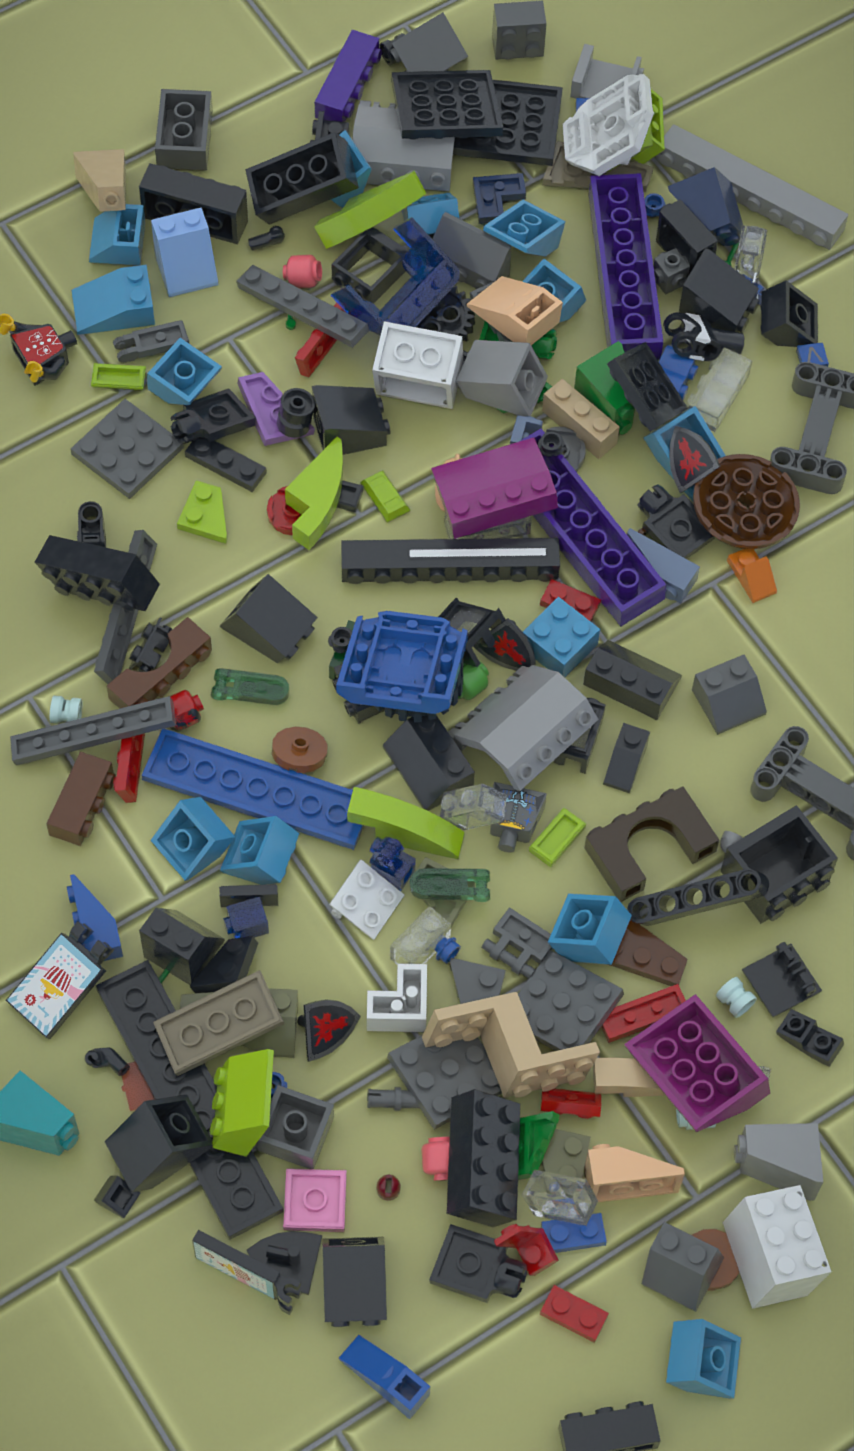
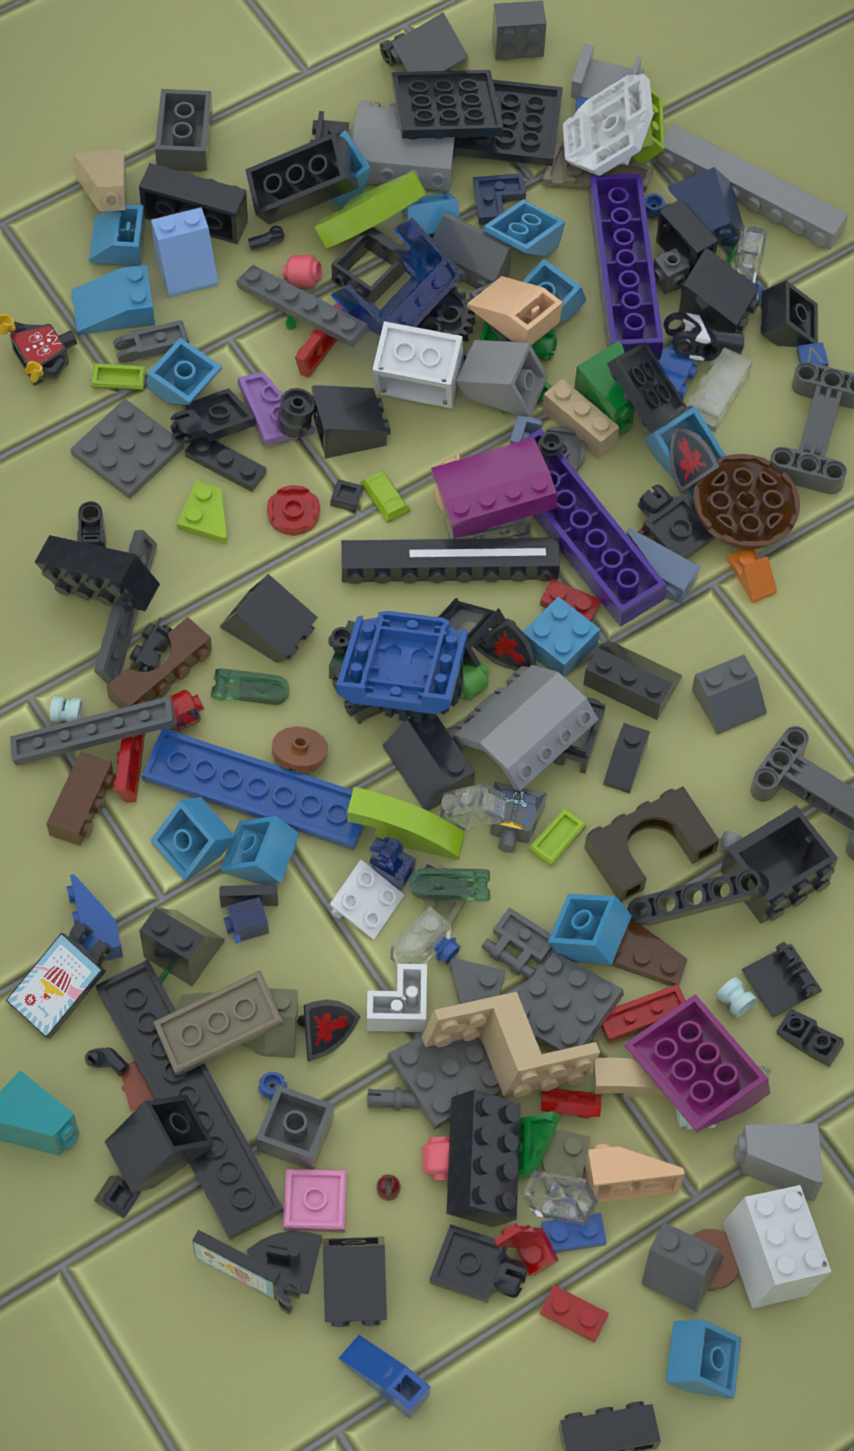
(227, 966): black wing -> none
(242, 1101): lime slope -> none
(316, 494): lime slope -> none
(348, 76): dark purple brick -> none

